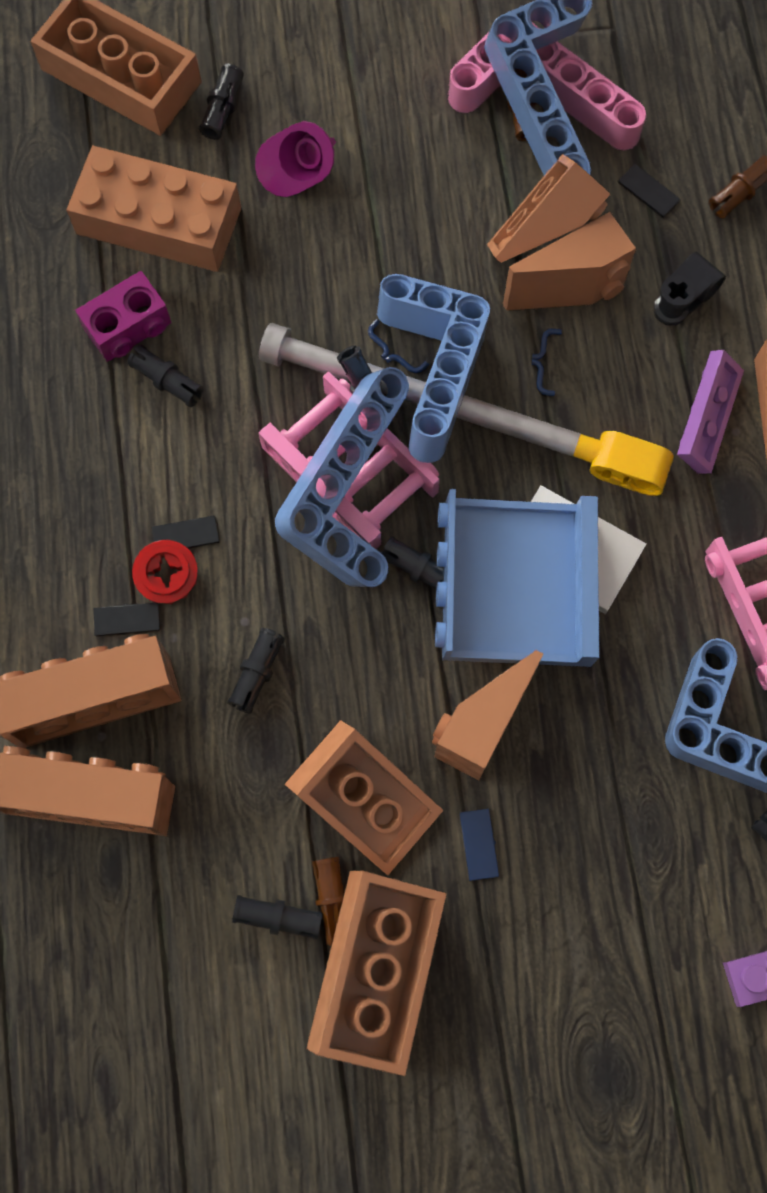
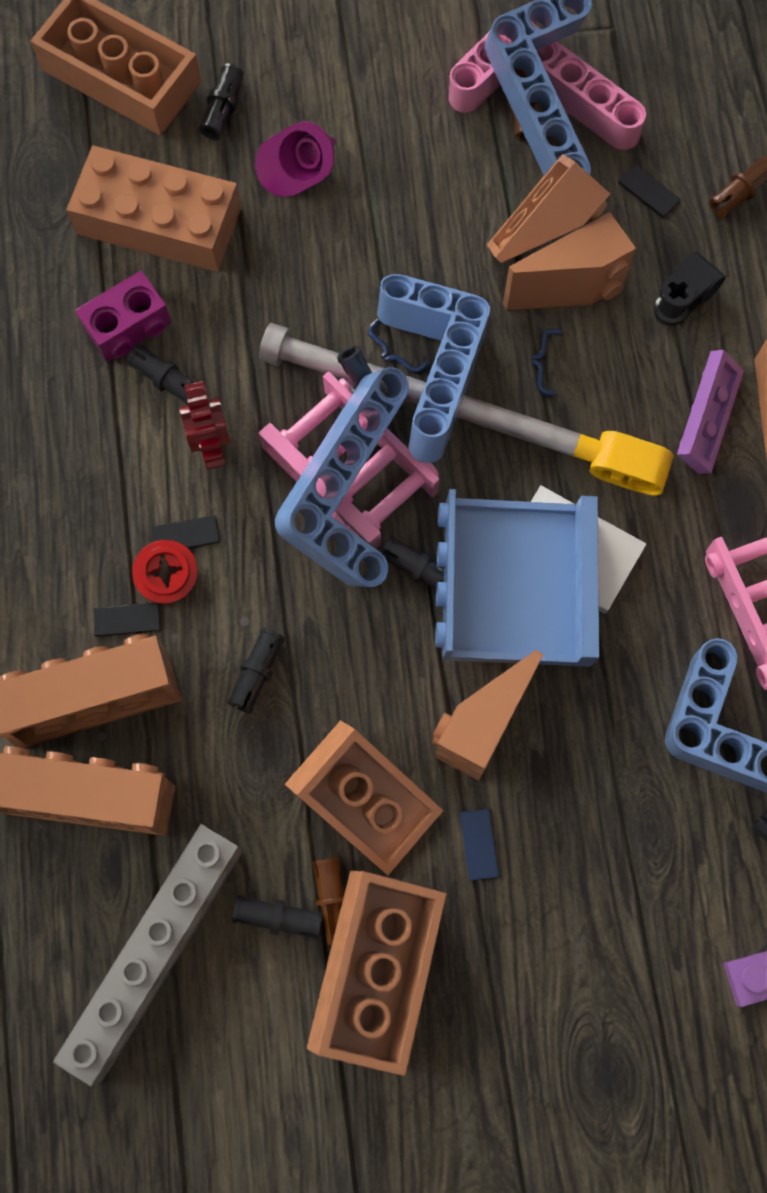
(148, 957): none -> light grey brick
(204, 425): none -> dark red gear

